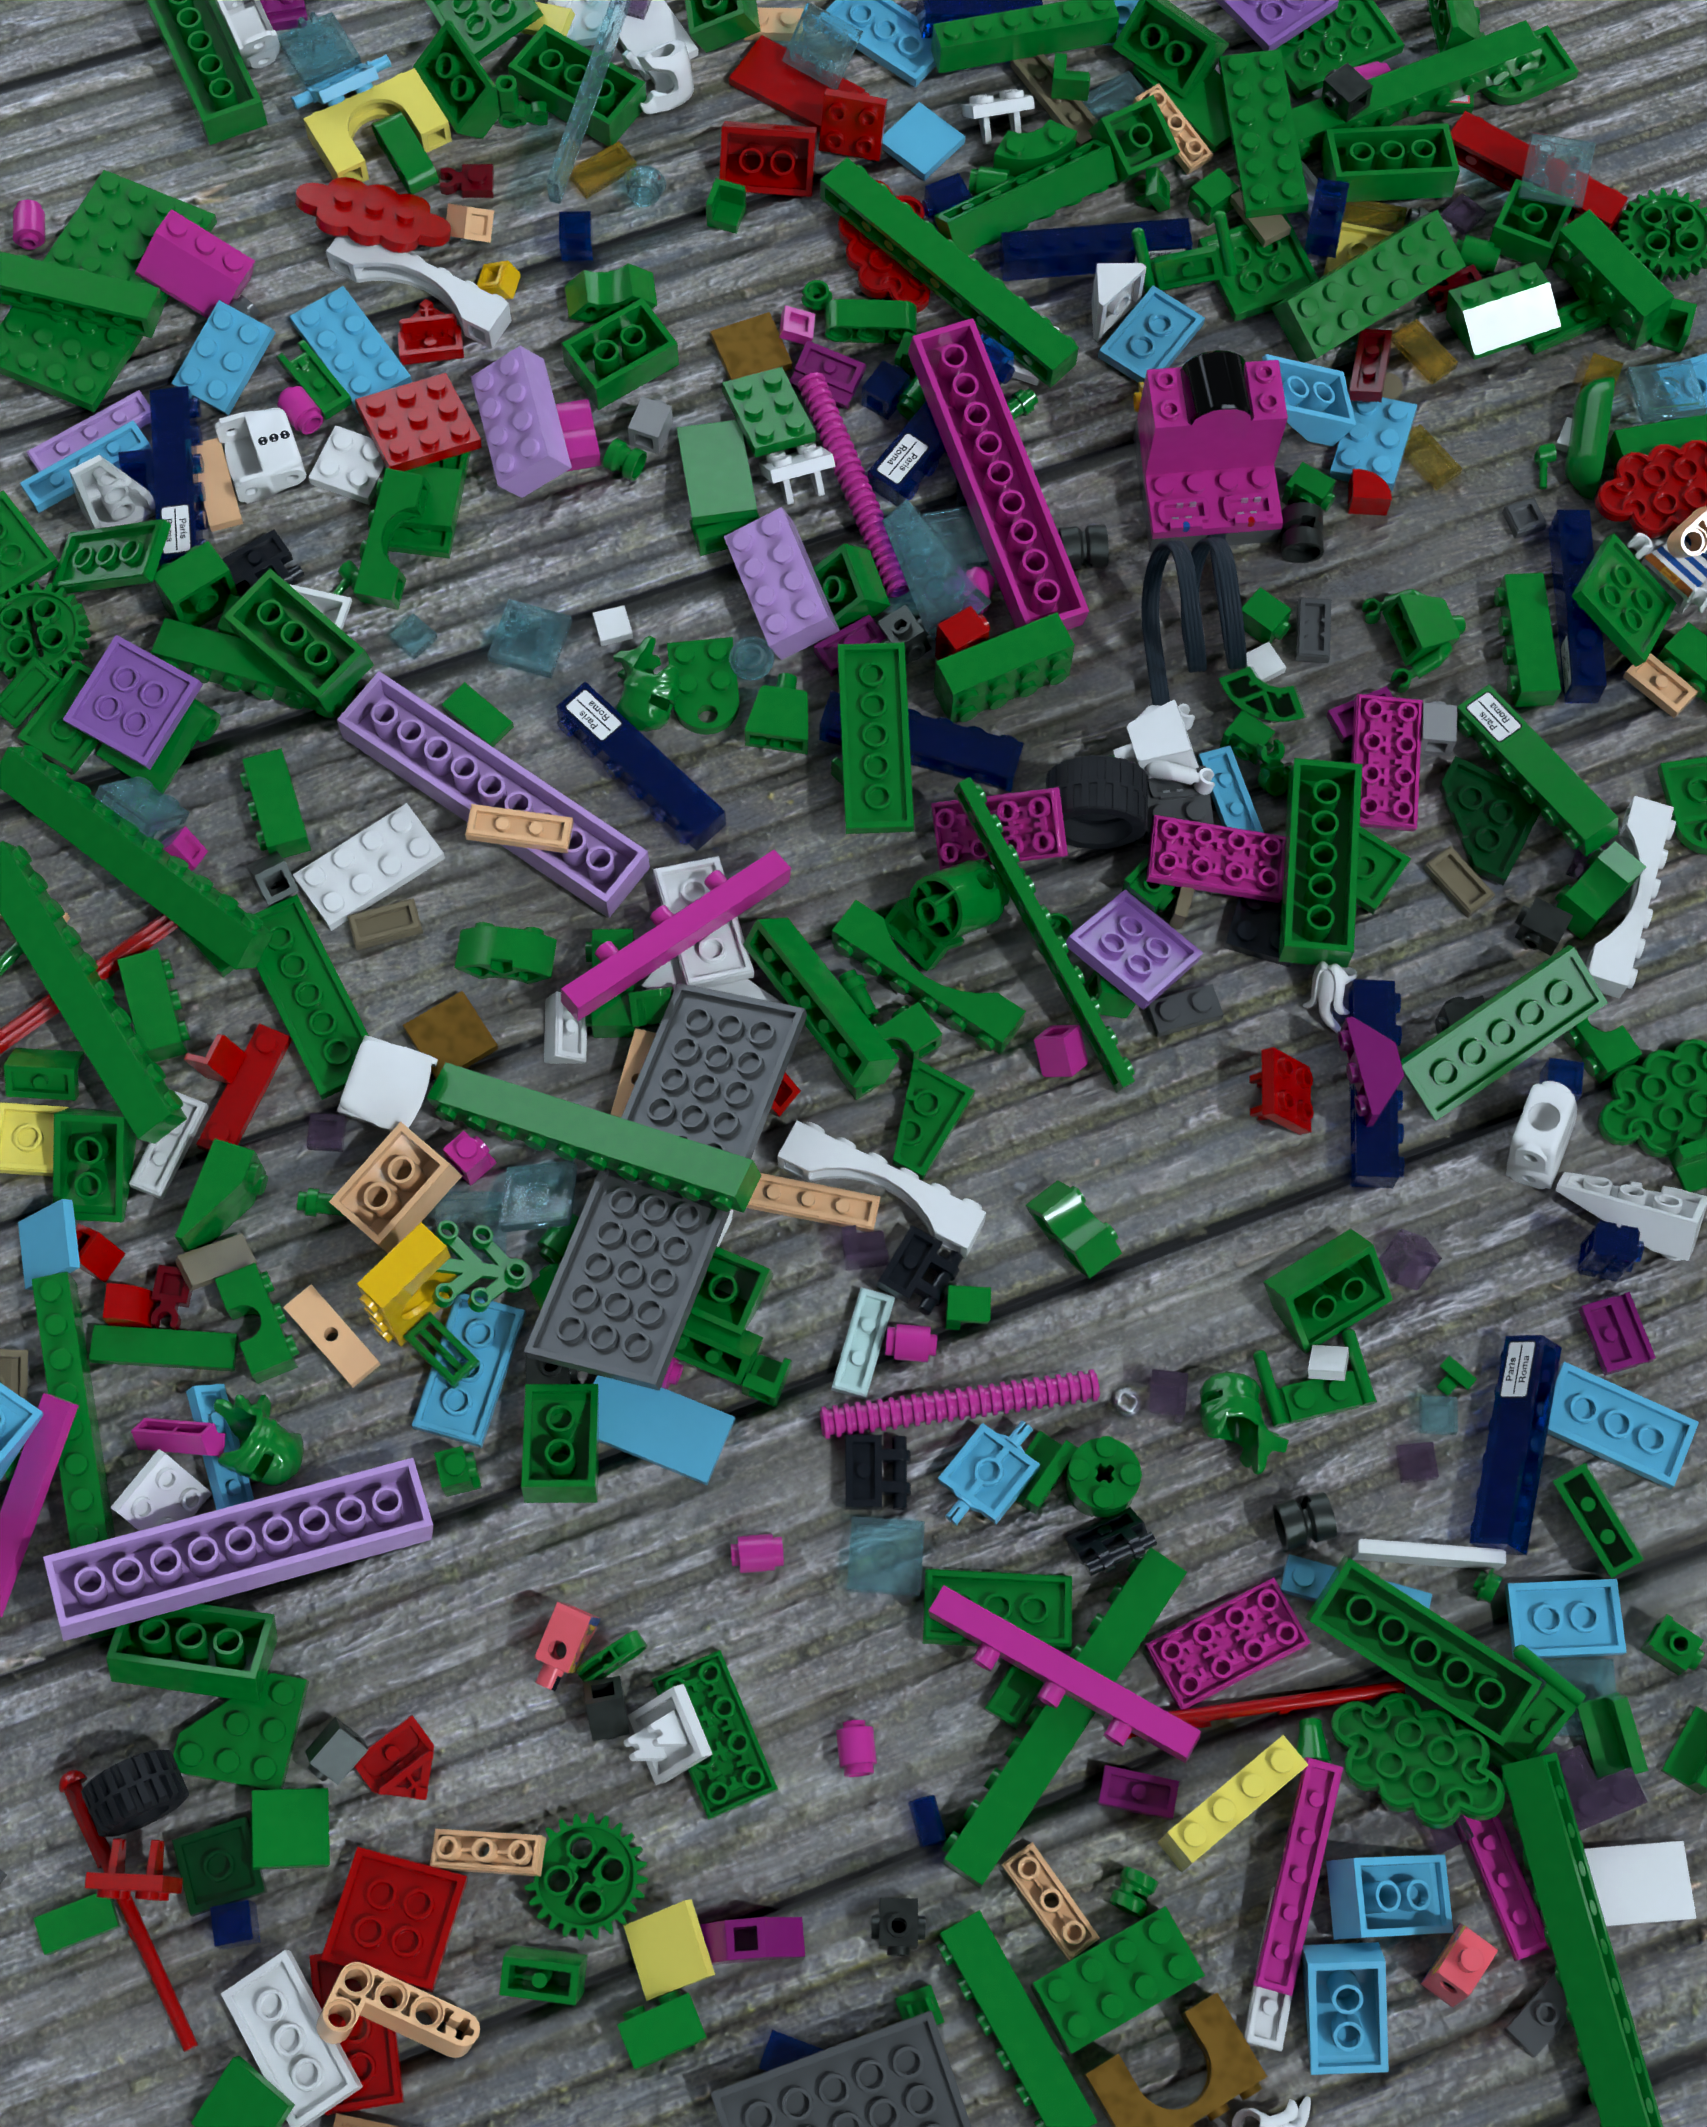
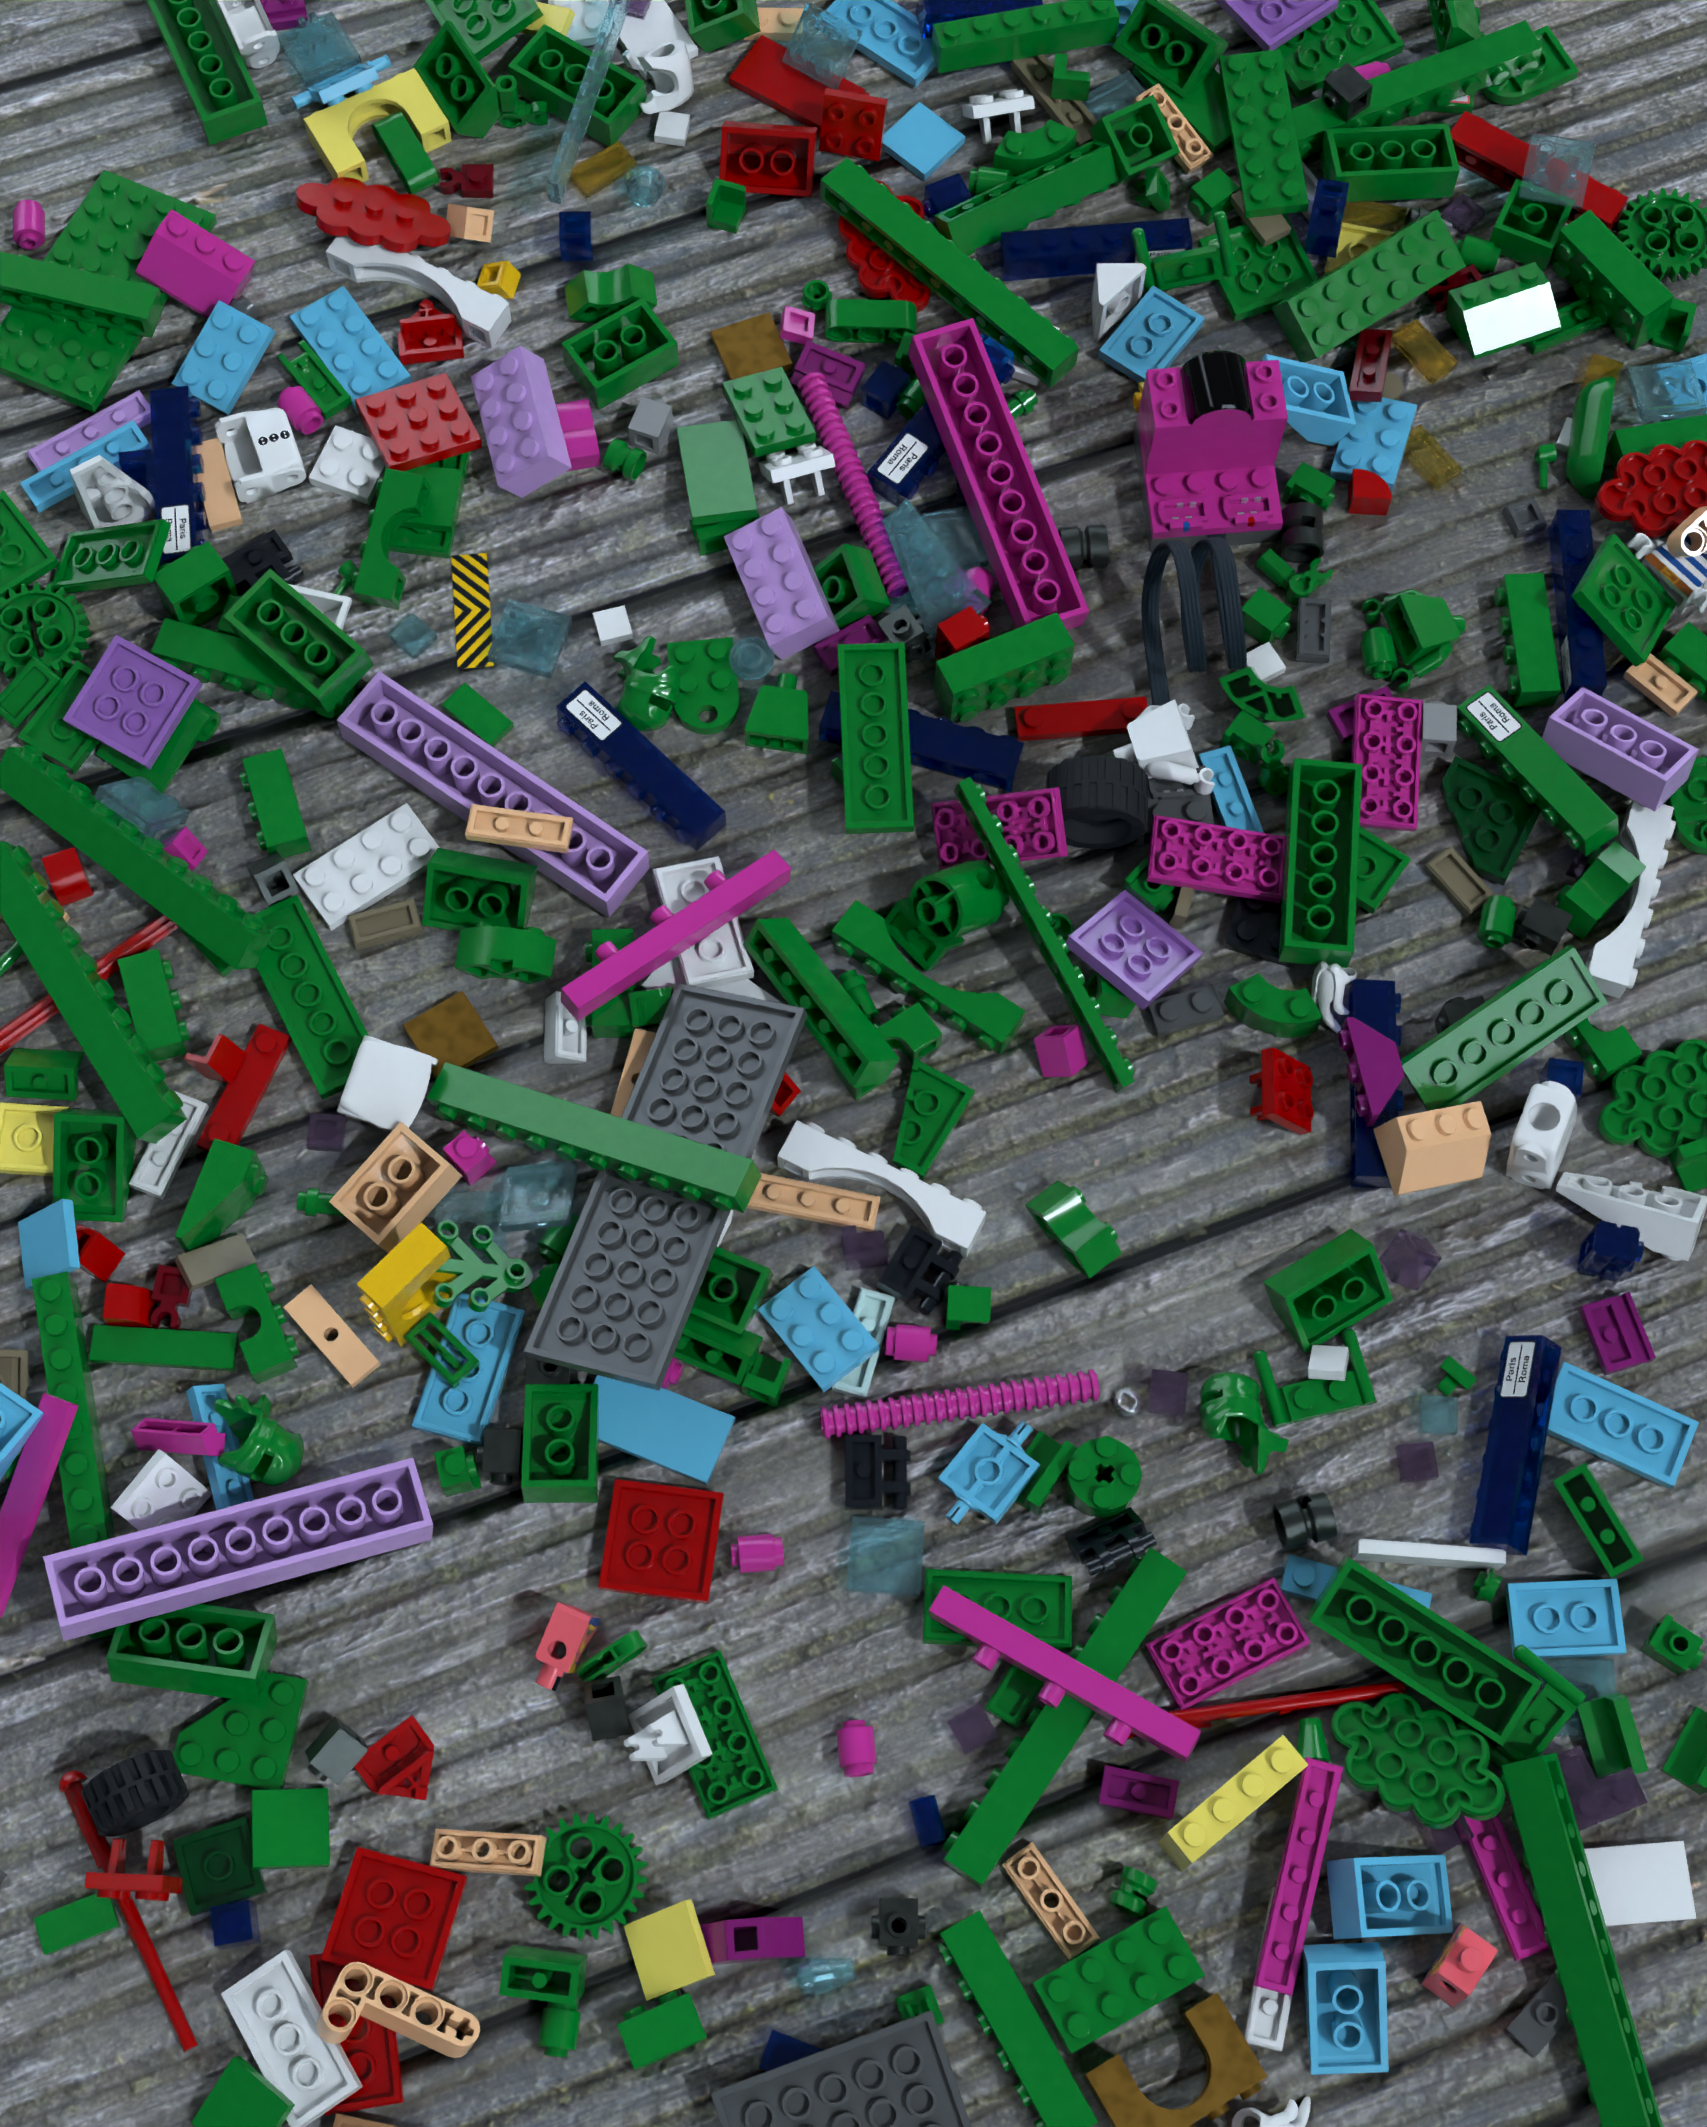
(67, 876): none -> red brick
(472, 610): none -> sticker
(477, 889): none -> green slope
(501, 1456): none -> pearl dark grey brick
(559, 2029): none -> green brick
(661, 1541): none -> red plate
(672, 128): none -> white tile
(819, 1329): none -> medium azure plate
(824, 1974): none -> clear light blue cone
(972, 1729): none -> clear purple tile
(1077, 718): none -> red plate
(1272, 1009): none -> green brick
(1294, 584): none -> green bar
(1378, 653): none -> green brick
(1434, 1147): none -> light nougat slope
(1497, 921): none -> green brick
(1619, 748): none -> lavender brick

